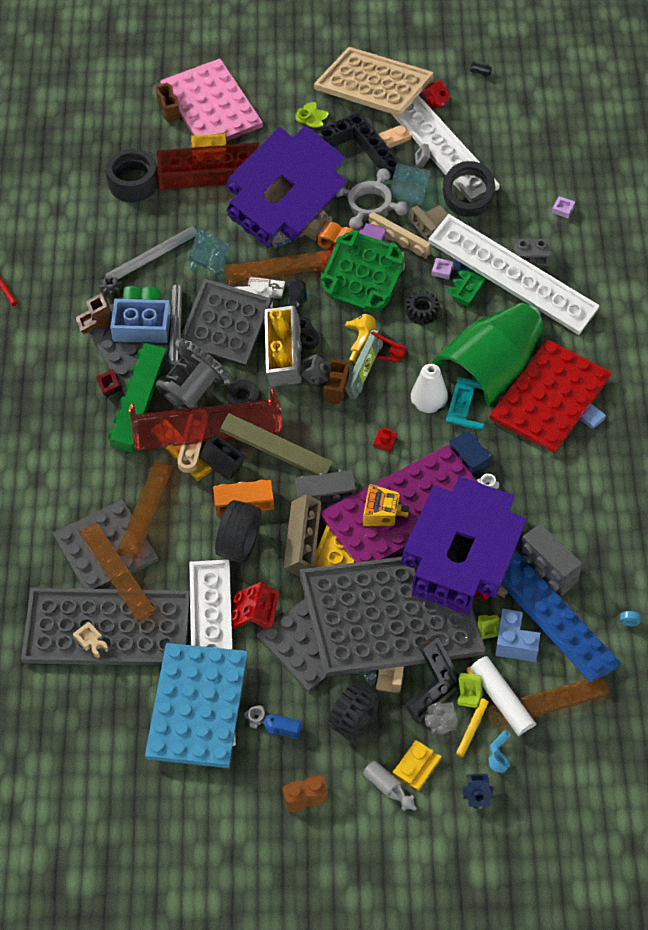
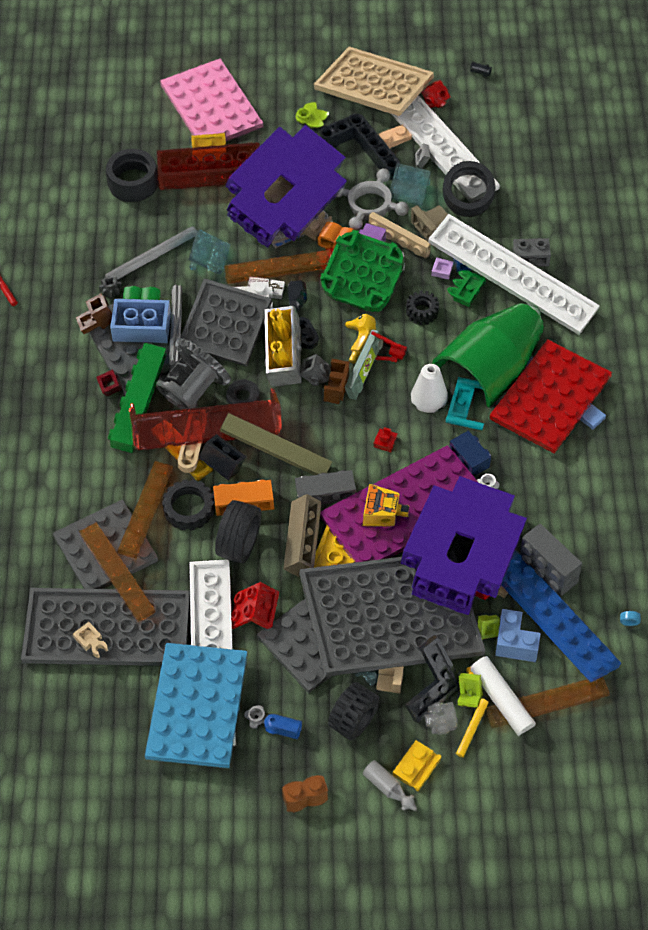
(167, 102): reddish brown brick -> none
(183, 488): none -> black tyre
(478, 790): dark blue brick -> none
(497, 761): dark azure plate -> none
(563, 207): lavender plate -> none

